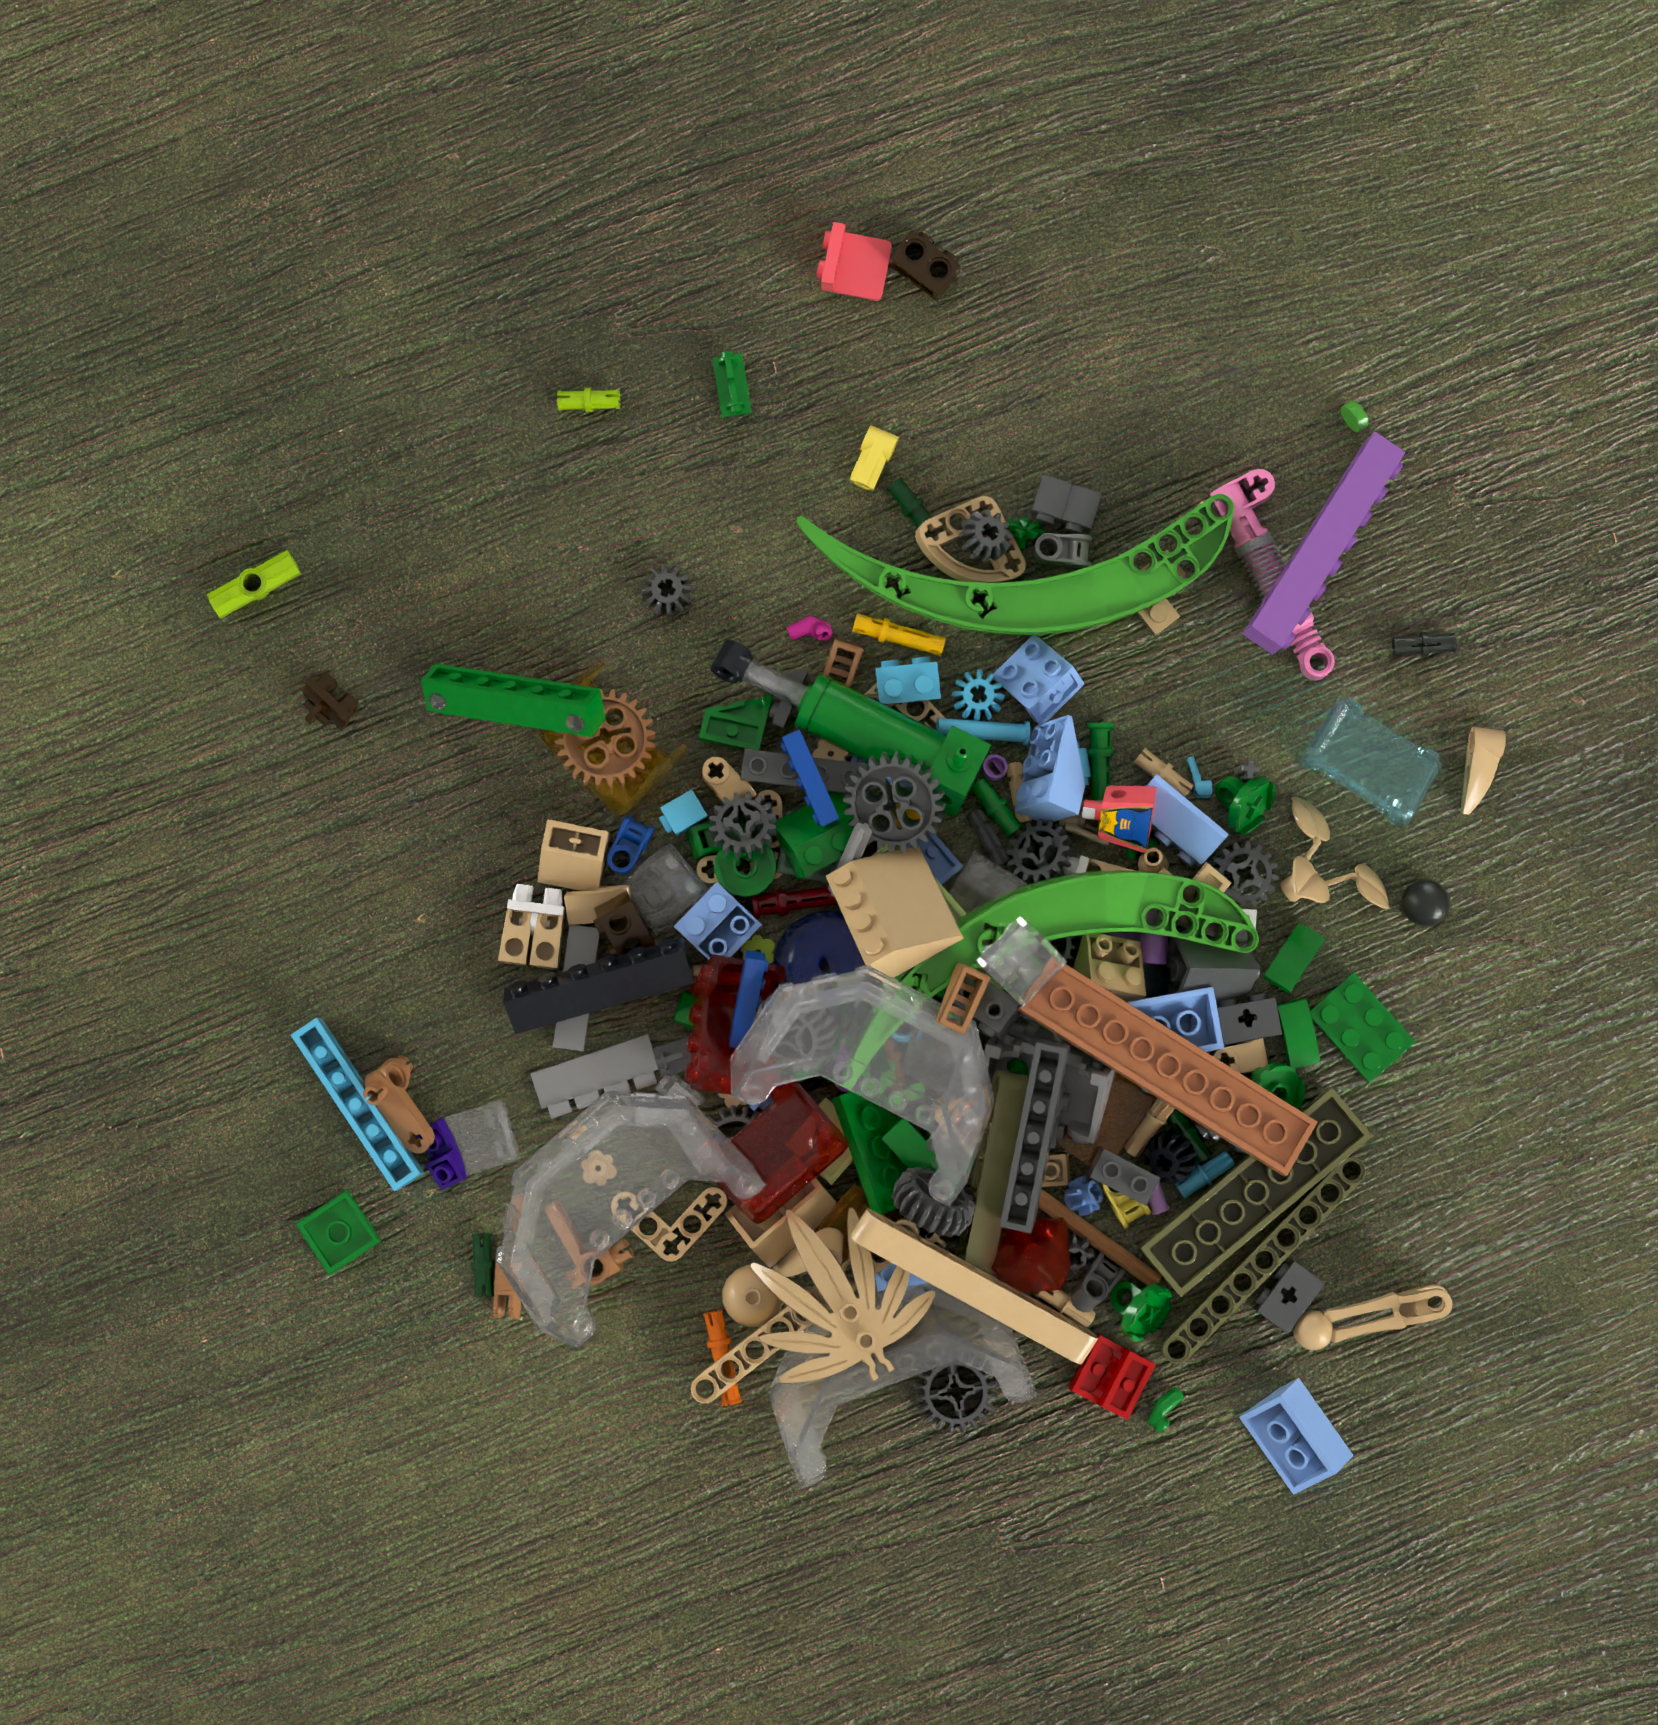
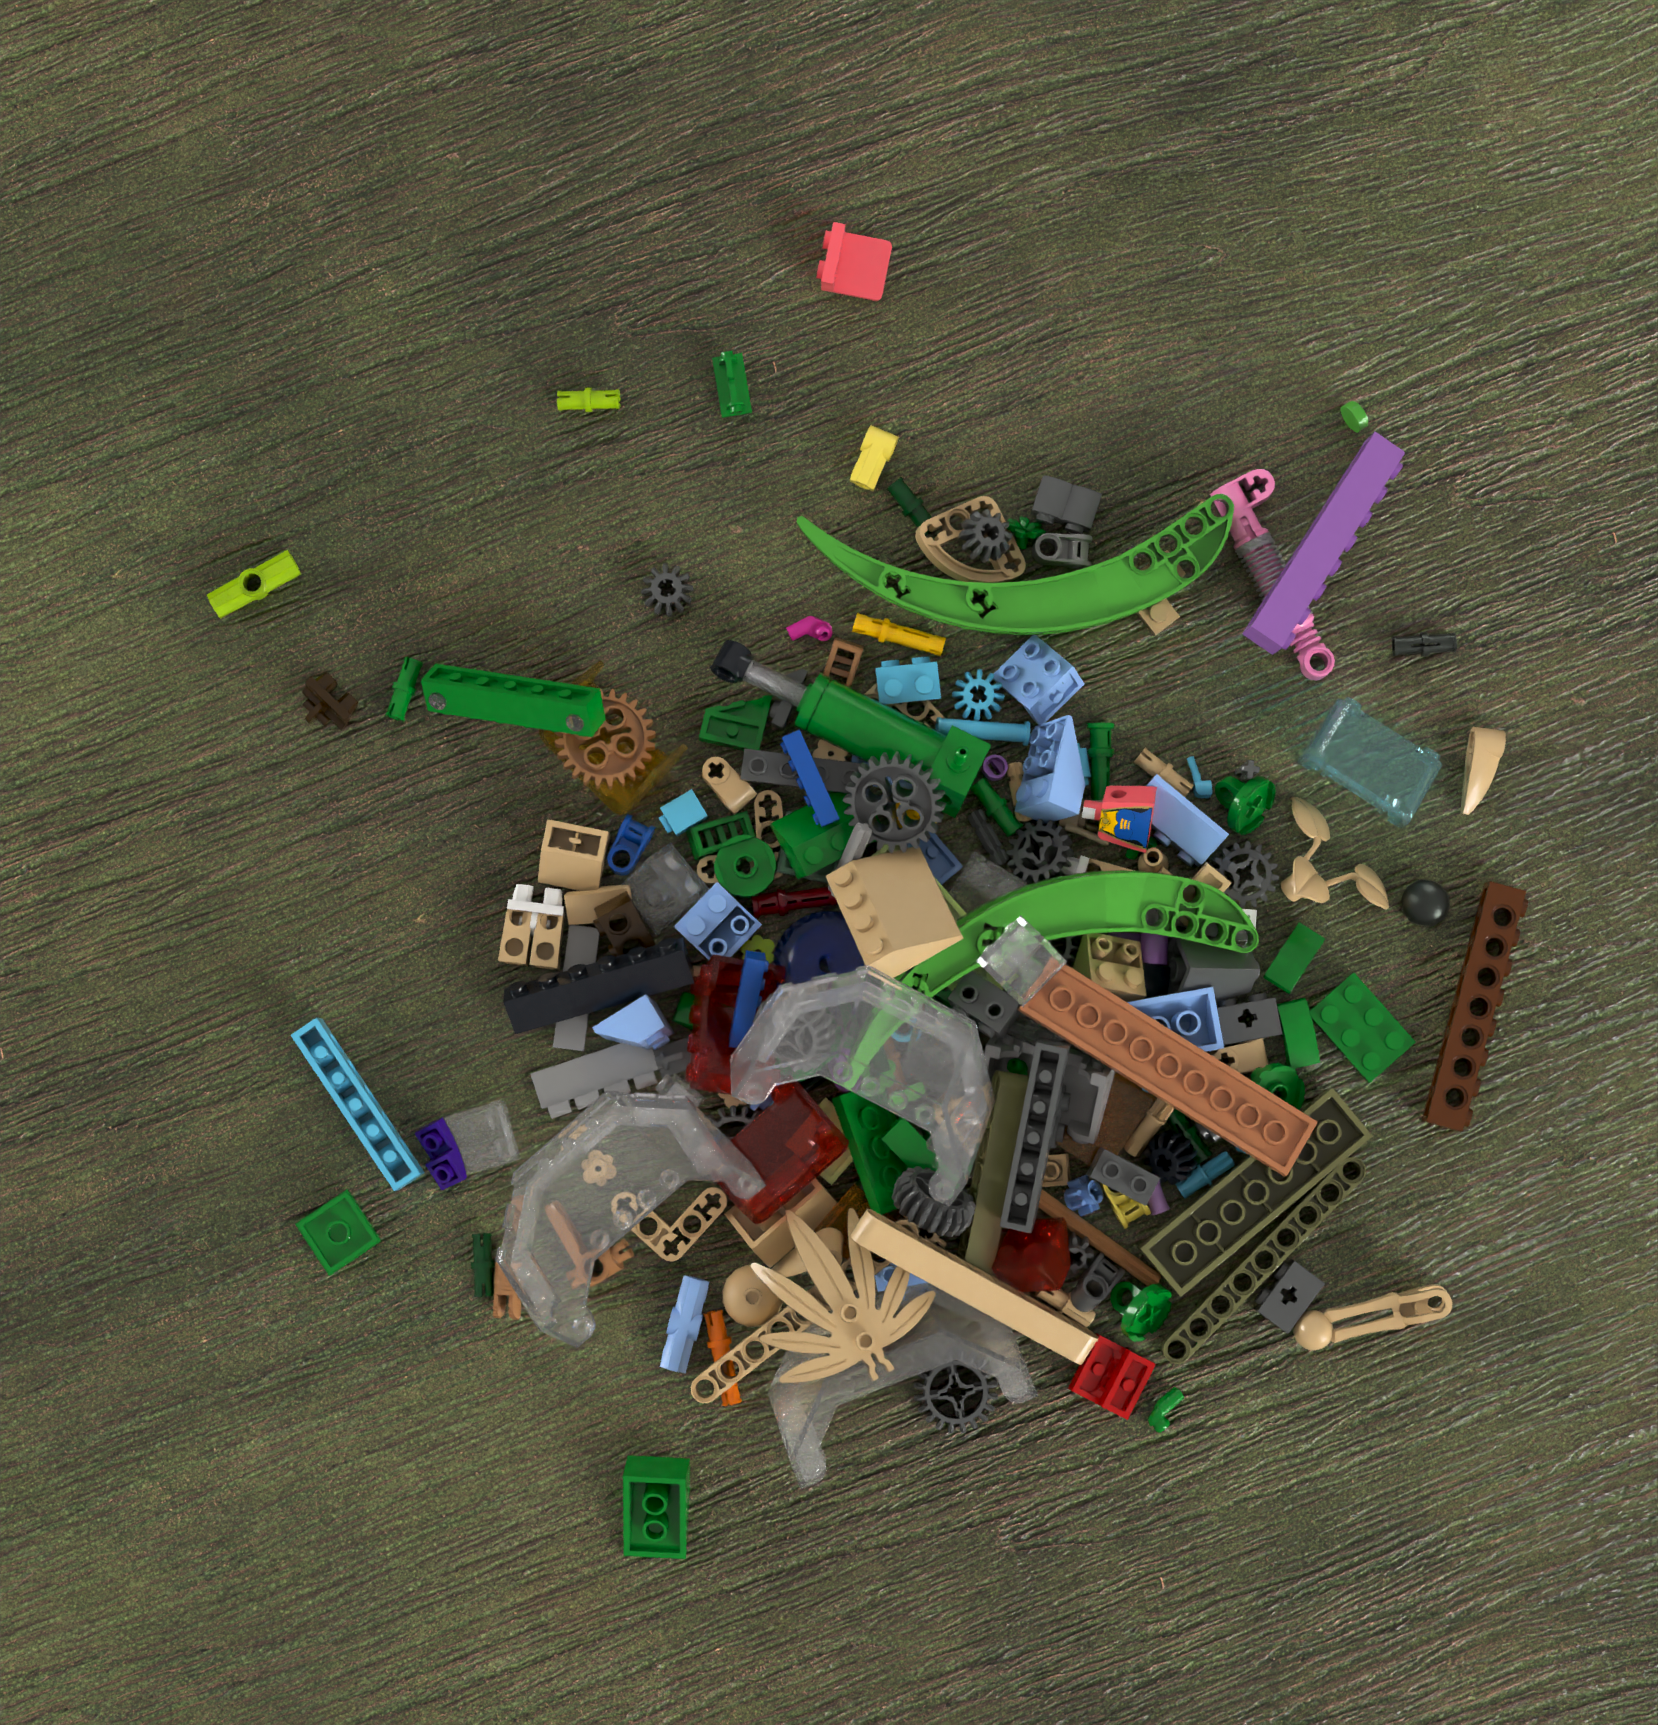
(387, 1091): medium nougat piece -> none
(404, 689): none -> green pin
(637, 1025): none -> light blue slope
(656, 1506): none -> green slope
(684, 1324): none -> light blue piece
(757, 821): dark grey gear -> none
(919, 270): dark brown brick -> none
(976, 992): medium nougat slope -> none
(1296, 1436): light blue slope -> none
(1437, 1110): none -> reddish brown brick

